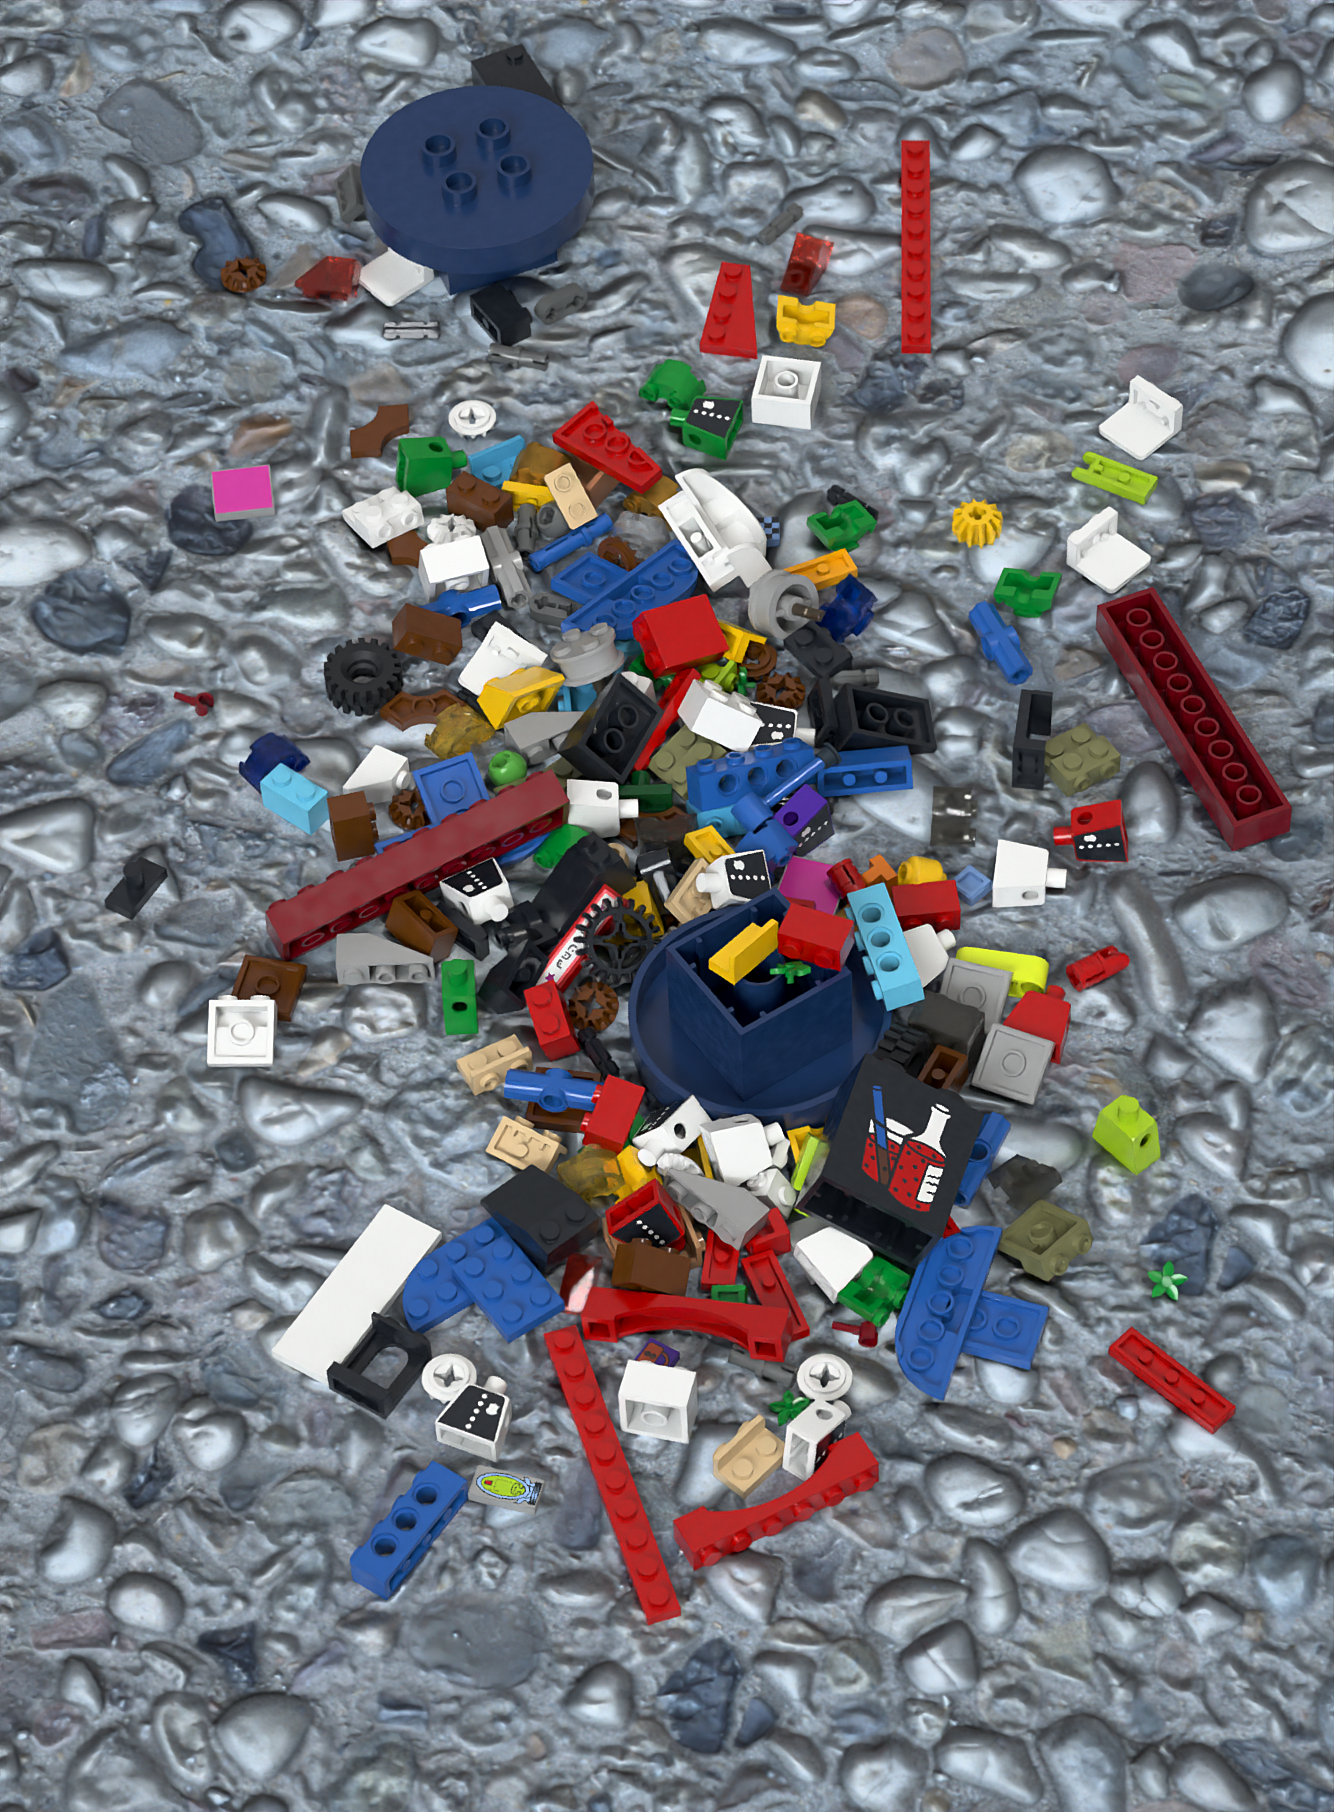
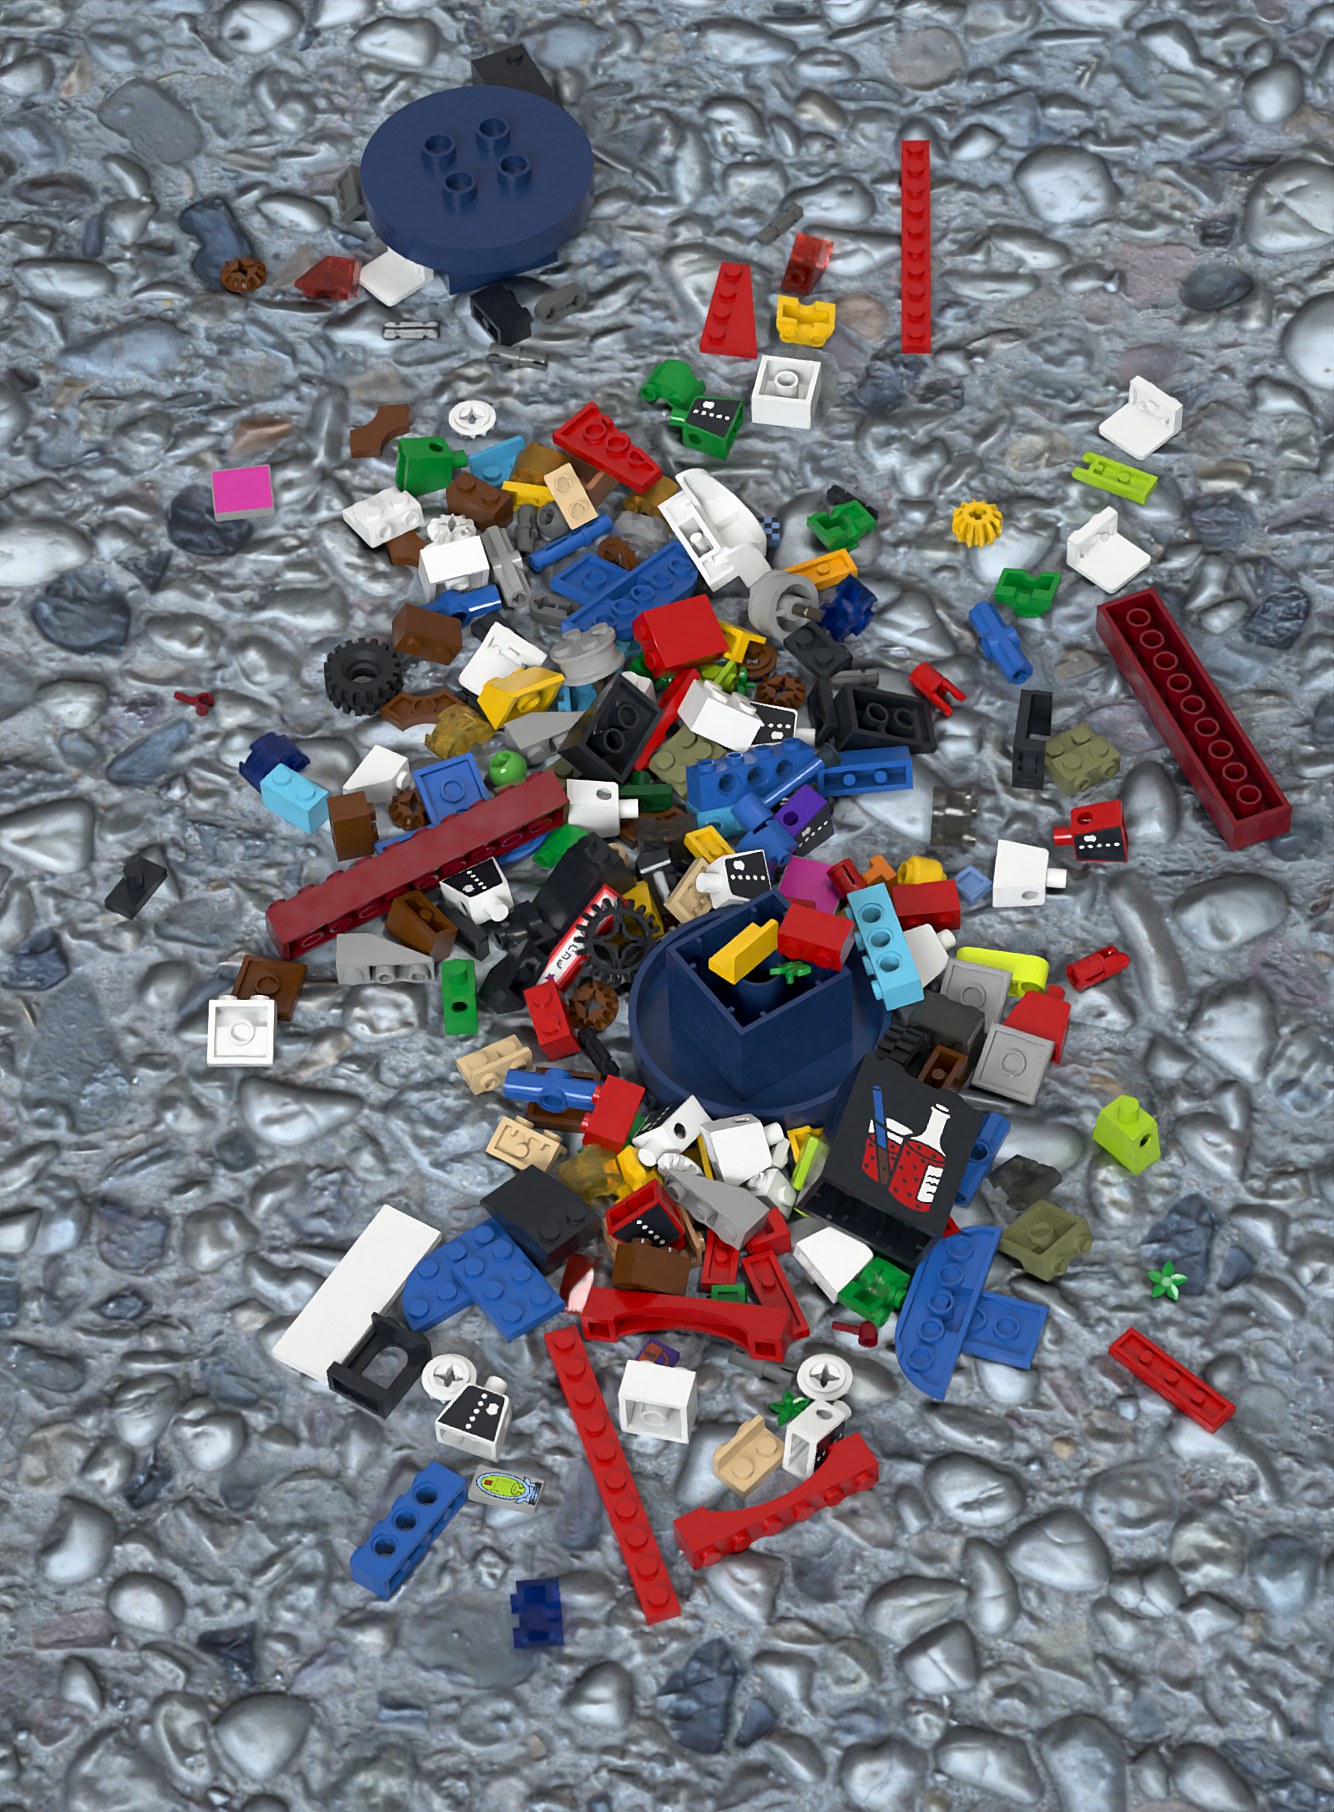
(539, 1614): none -> clear blue cylinder
(935, 686): none -> red hinge

